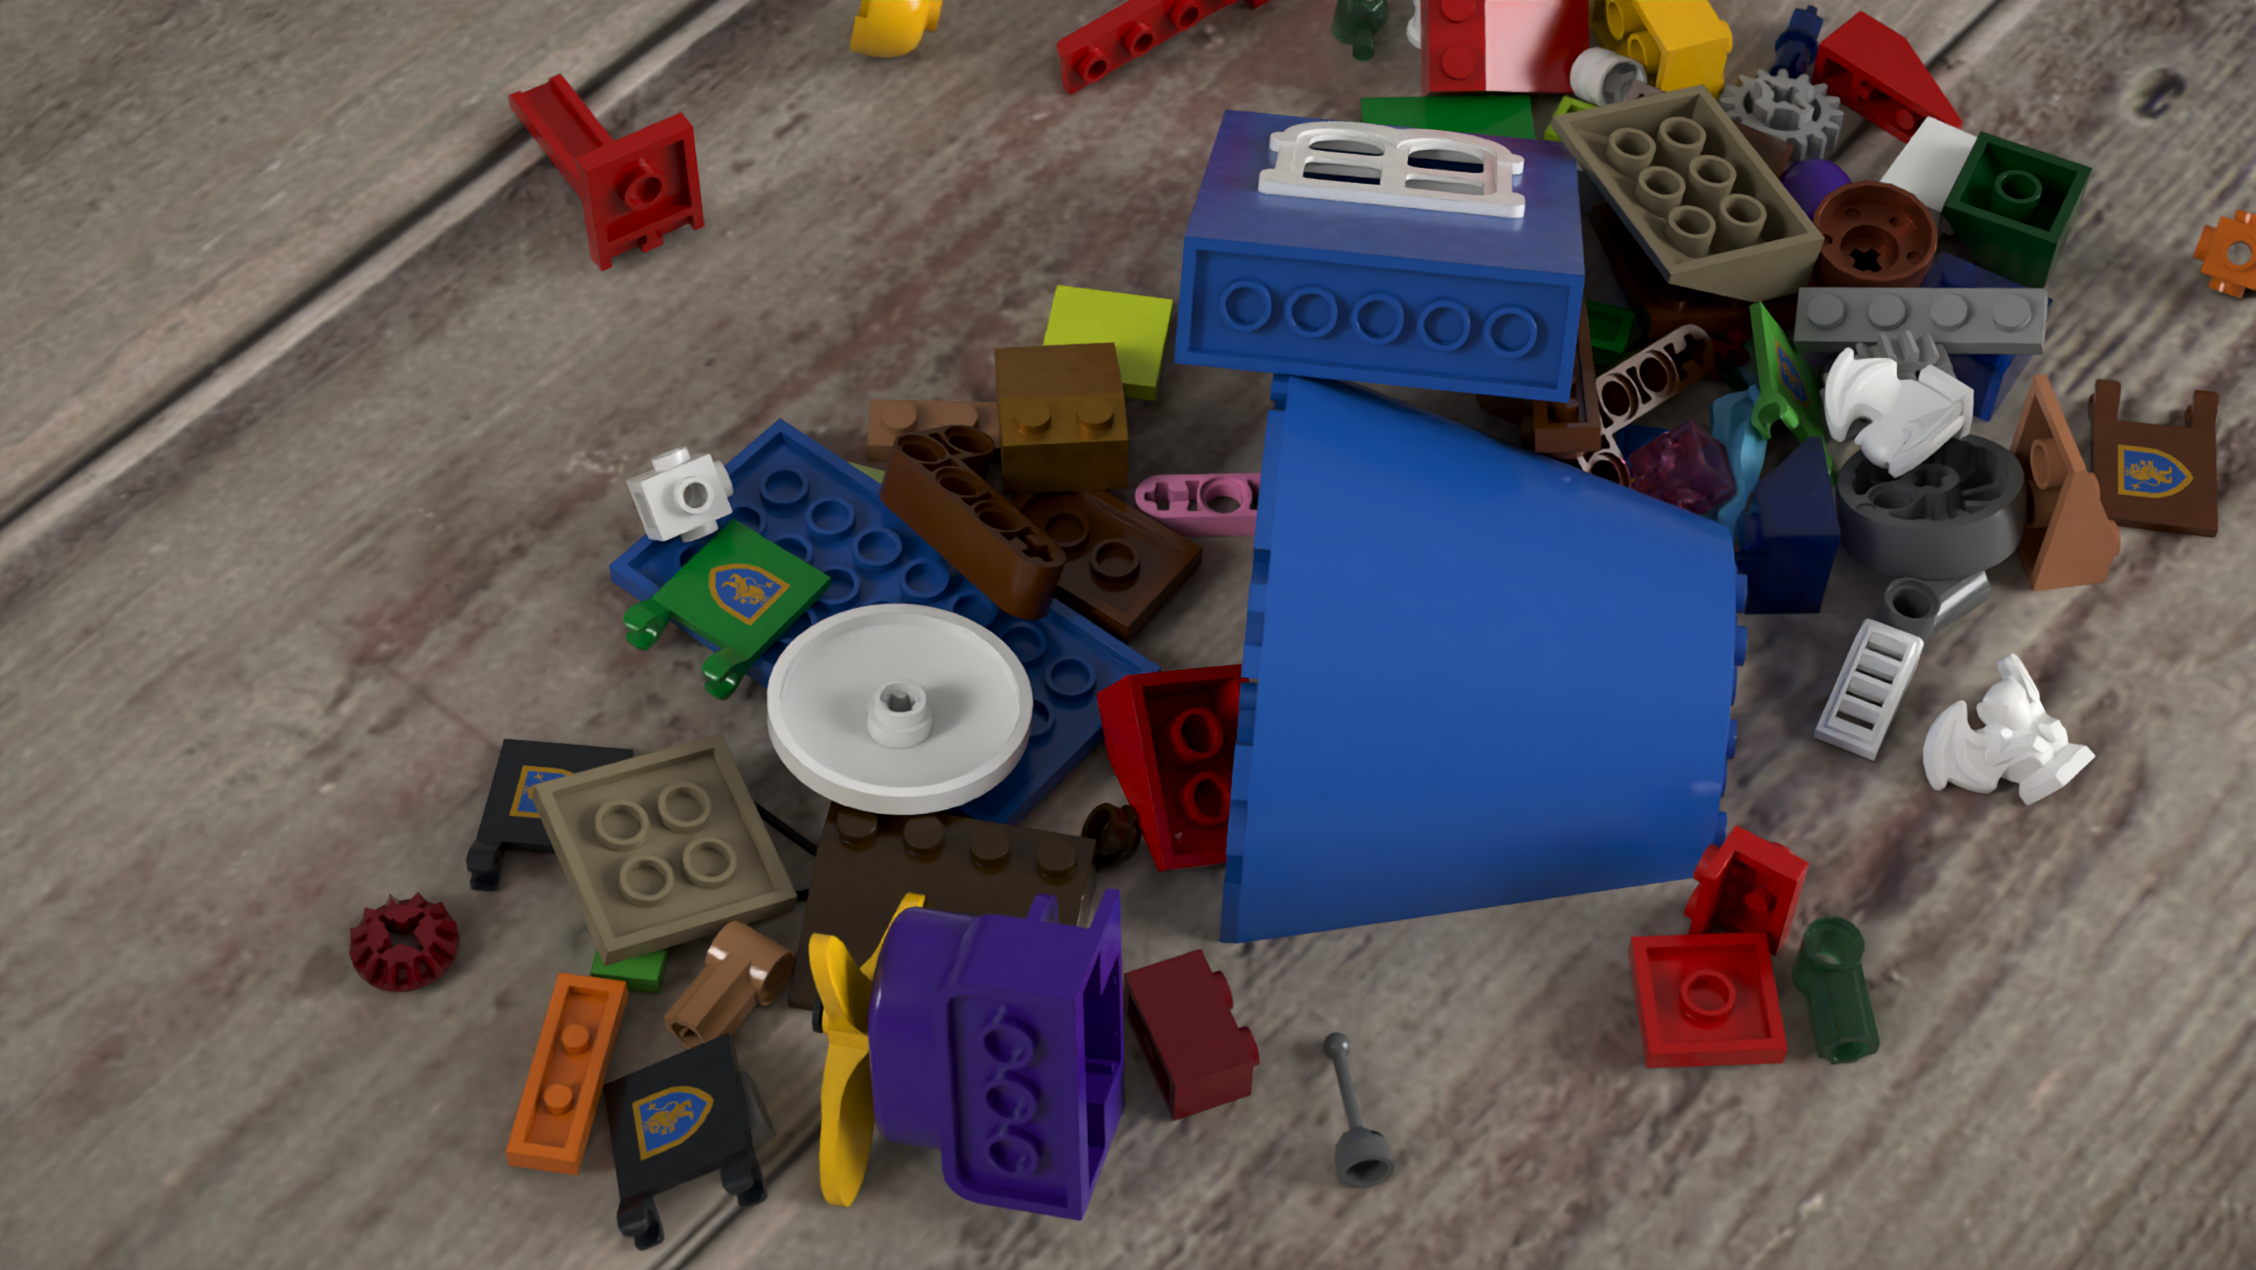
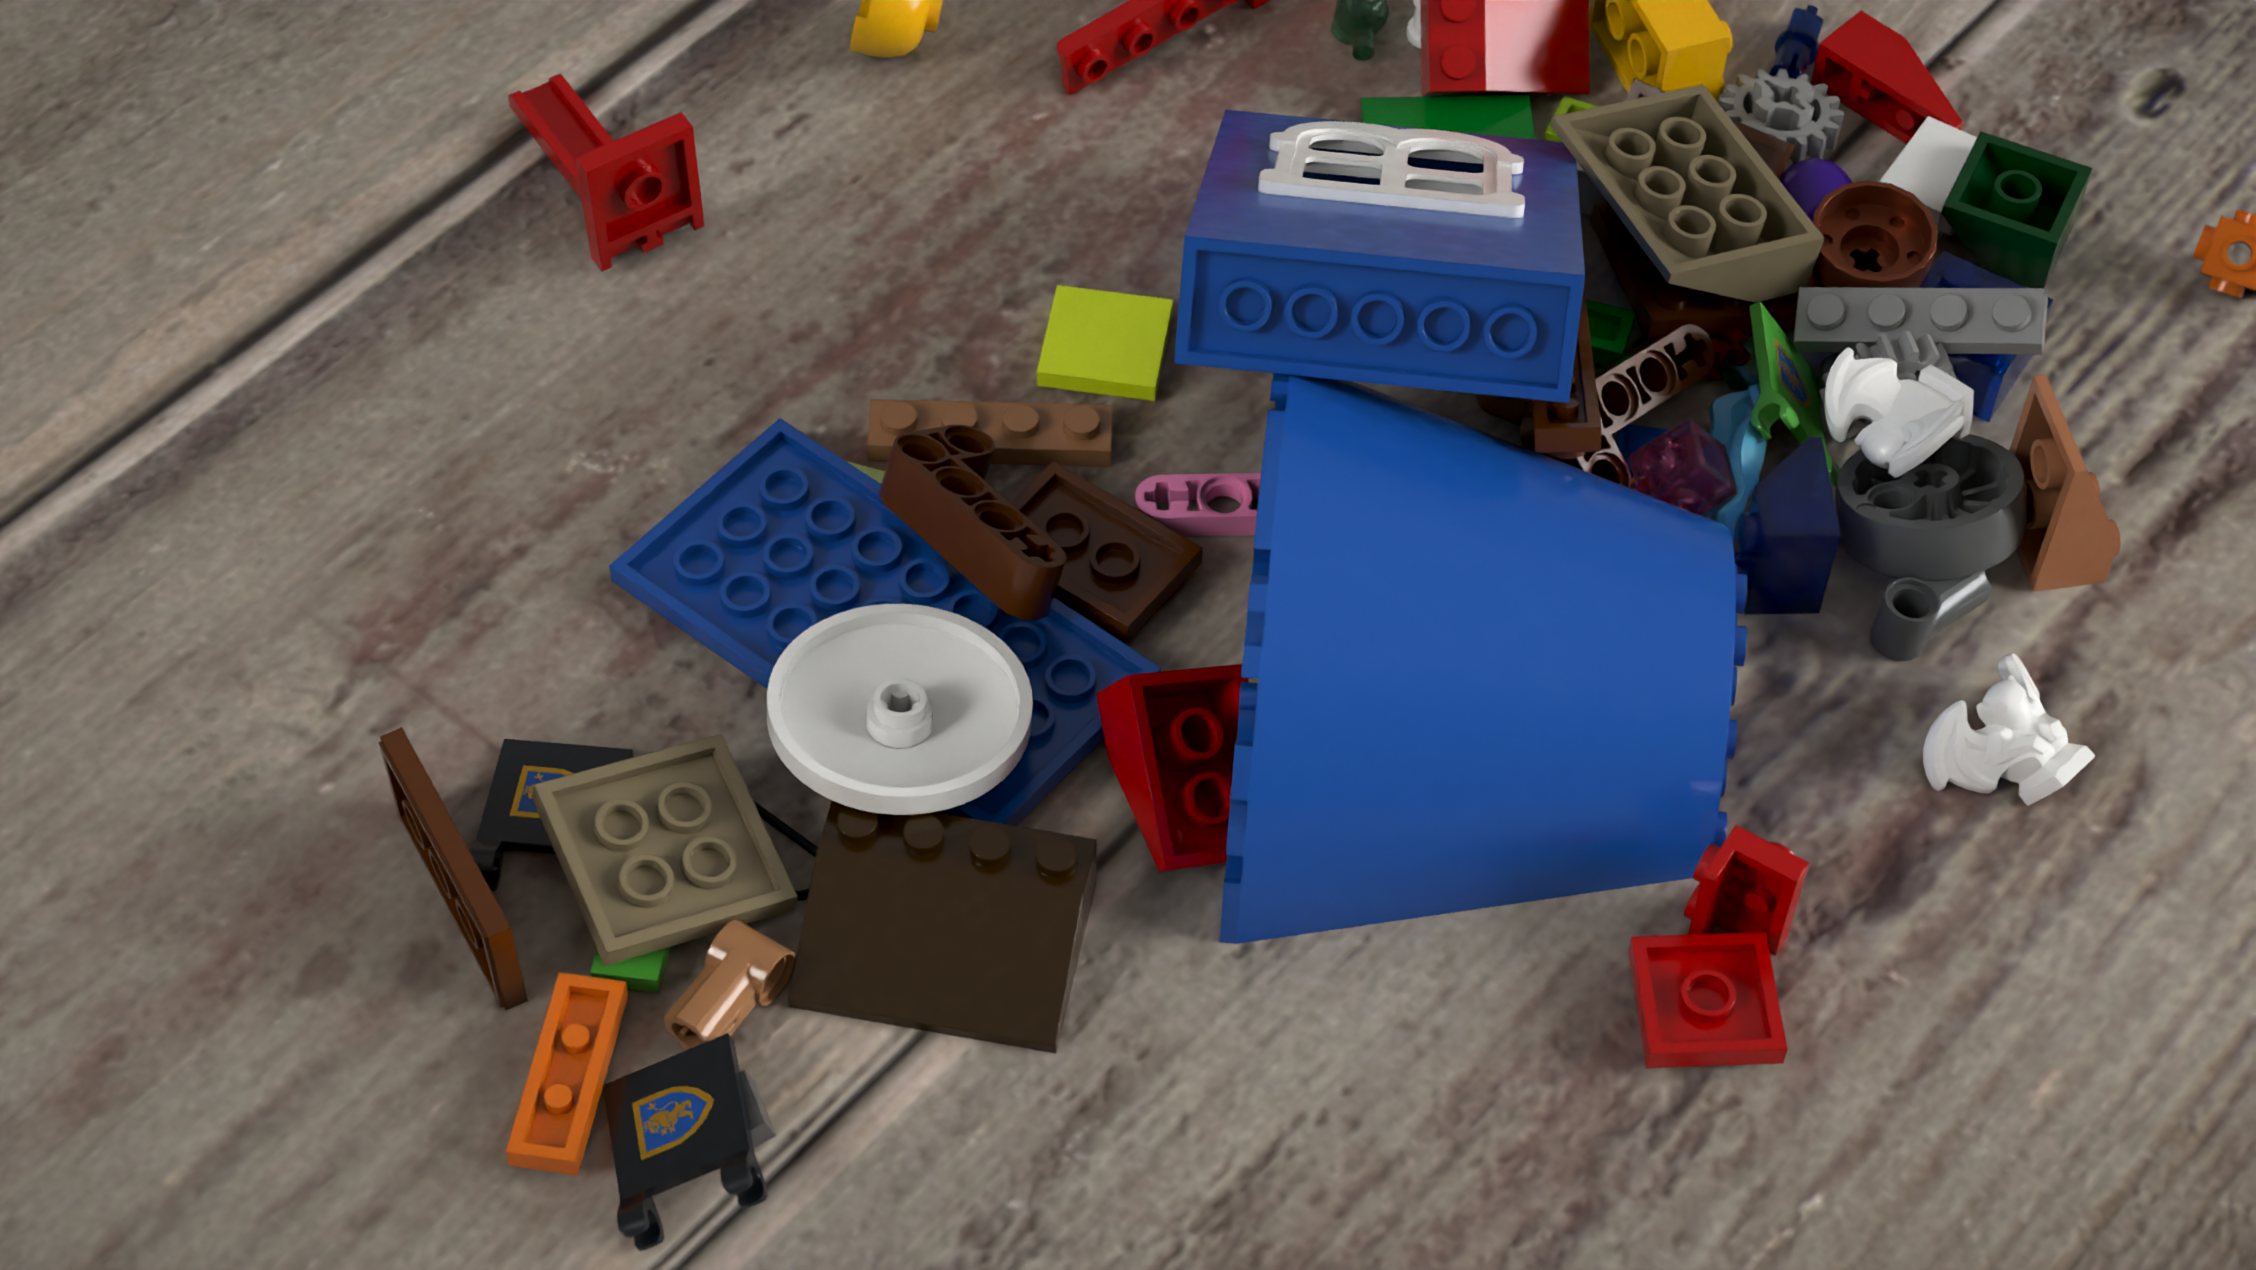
(404, 967): dark red gear -> none
(453, 870): none -> reddish brown tile
(661, 500): white brick -> none
(735, 595): green flag -> none
(979, 1046): dark purple brick -> none
(1061, 418): pearl gold slope -> none
(1115, 832): dark brown plate -> none
(1190, 1034): dark red brick -> none
(1360, 1153): dark grey hinge -> none
(1604, 76): white wheel -> none
(1836, 993): clear green piece -> none
(1885, 654): white slope -> none
(2156, 472): reddish brown flag -> none

